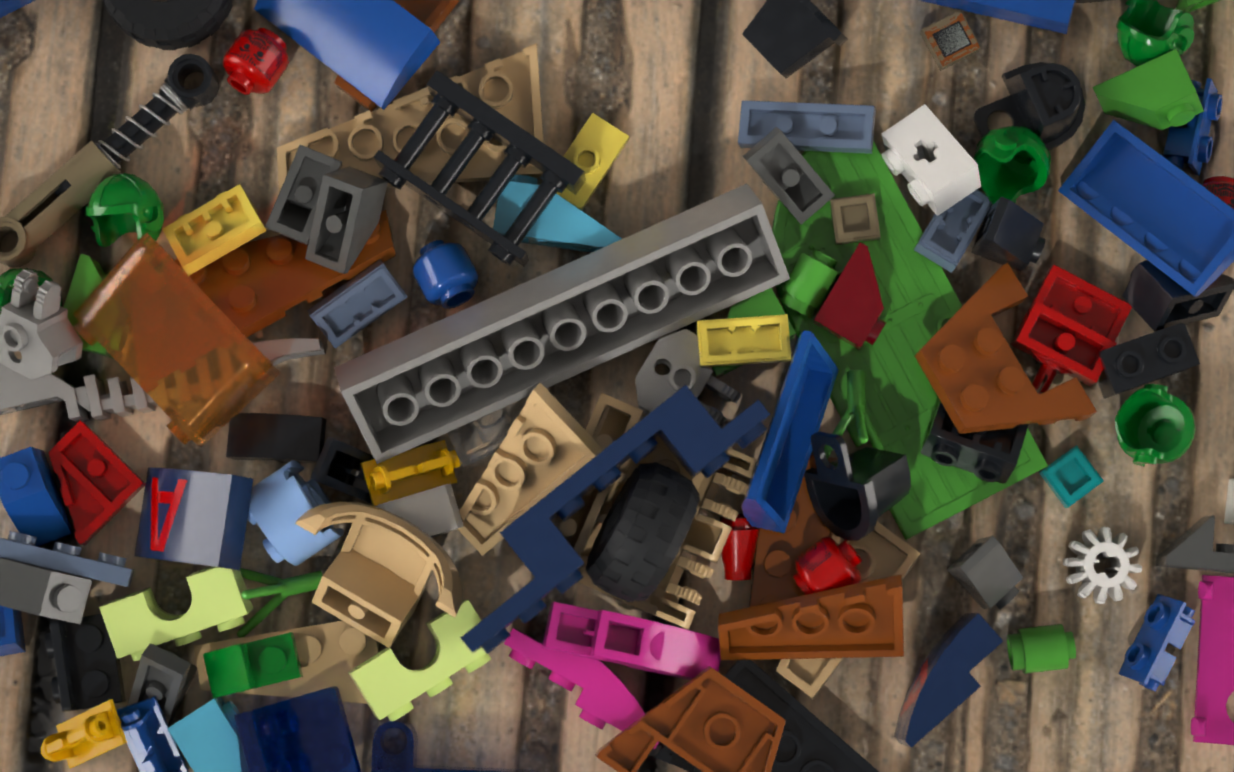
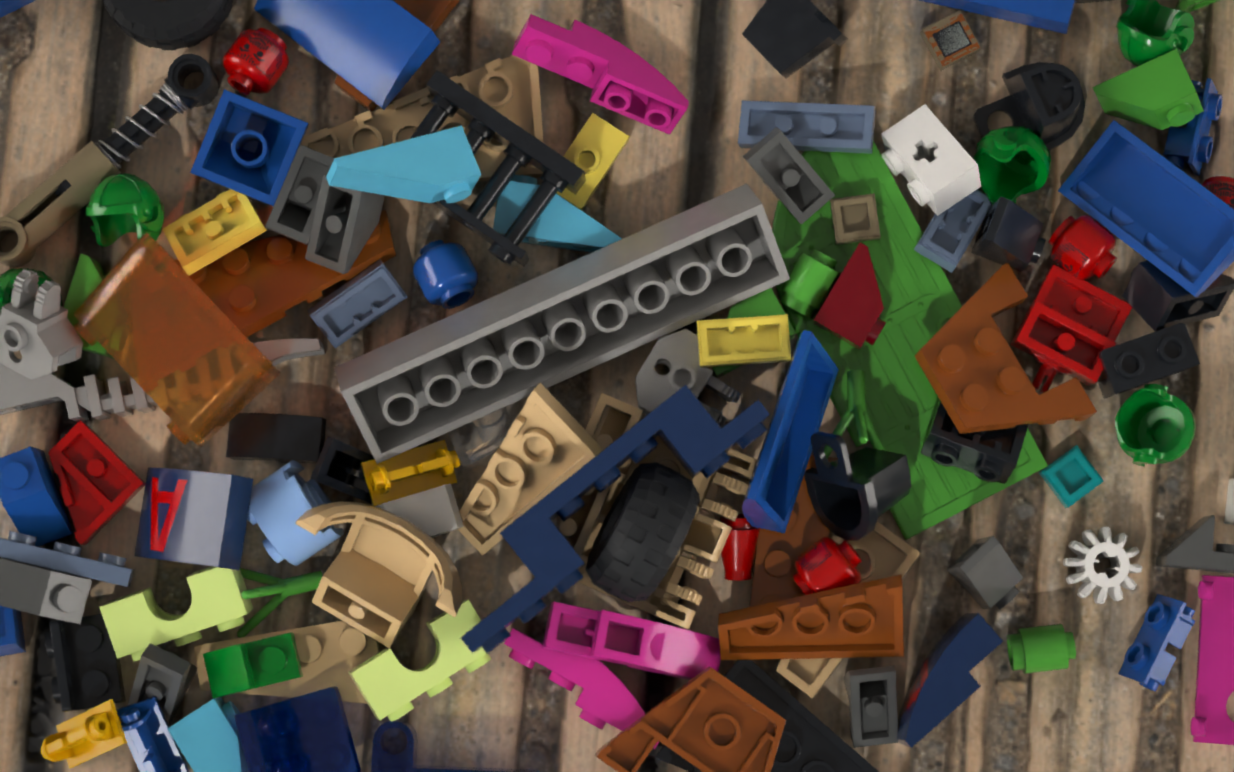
(249, 147): none -> blue slope
(414, 169): none -> medium azure slope
(614, 72): none -> dark pink slope
(872, 706): none -> dark grey slope
(1083, 247): none -> red head

